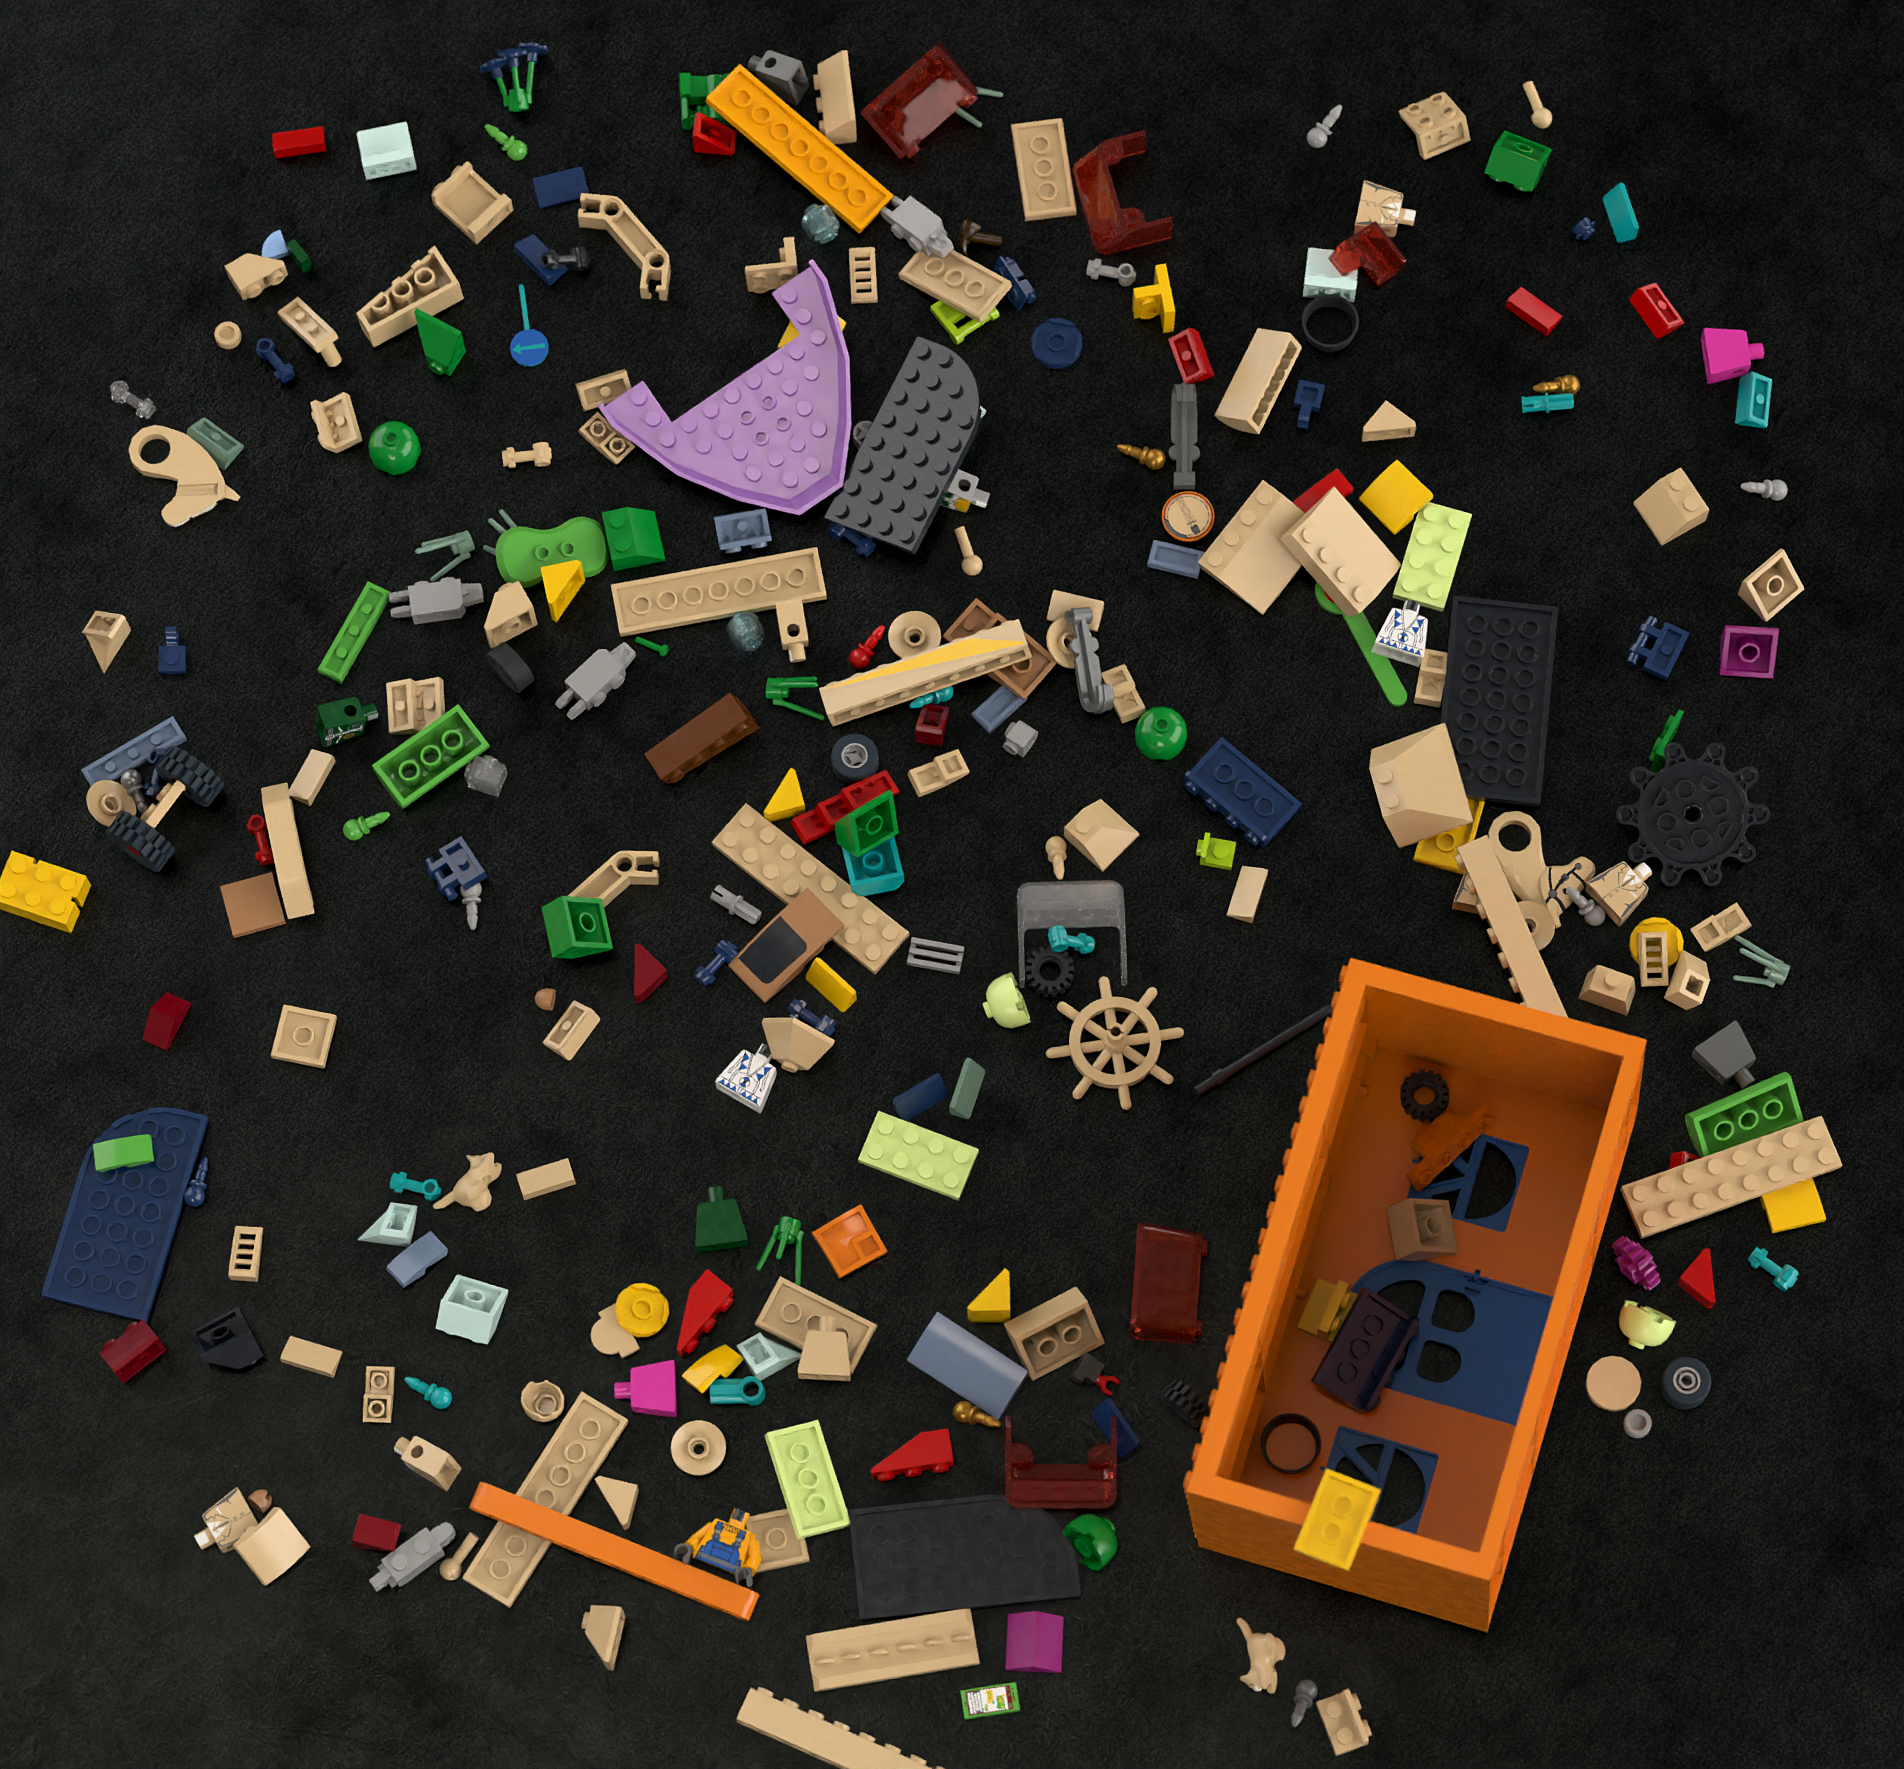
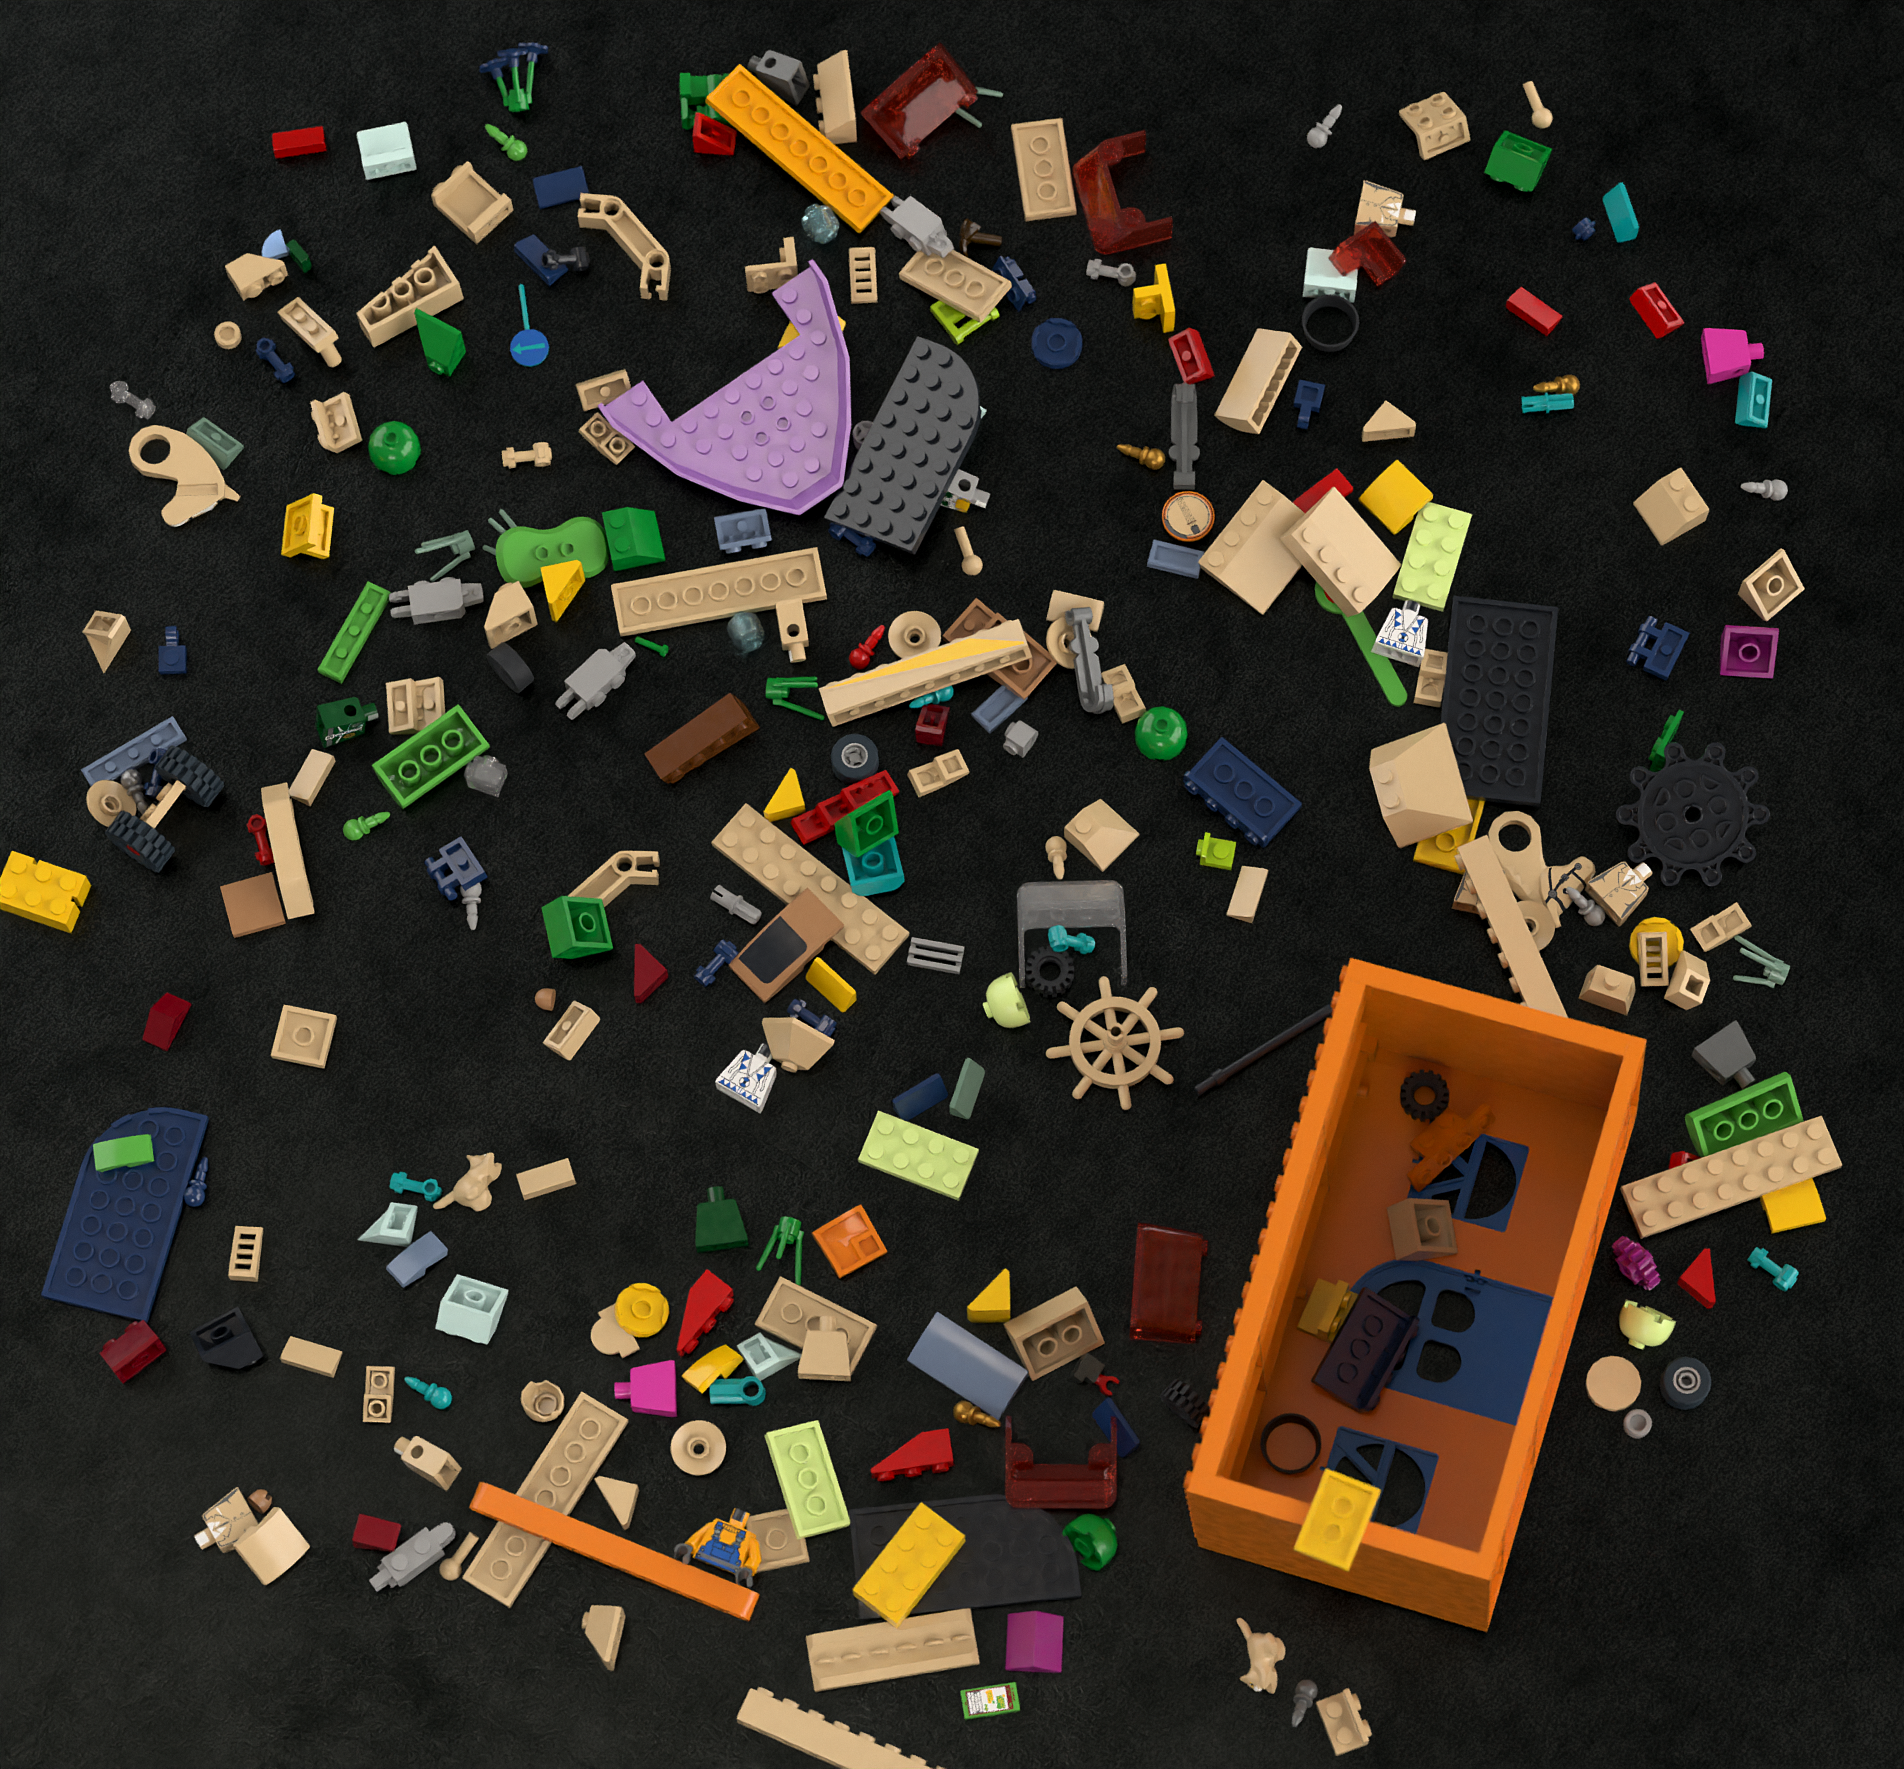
(308, 528): none -> yellow bracket
(909, 1565): none -> yellow brick

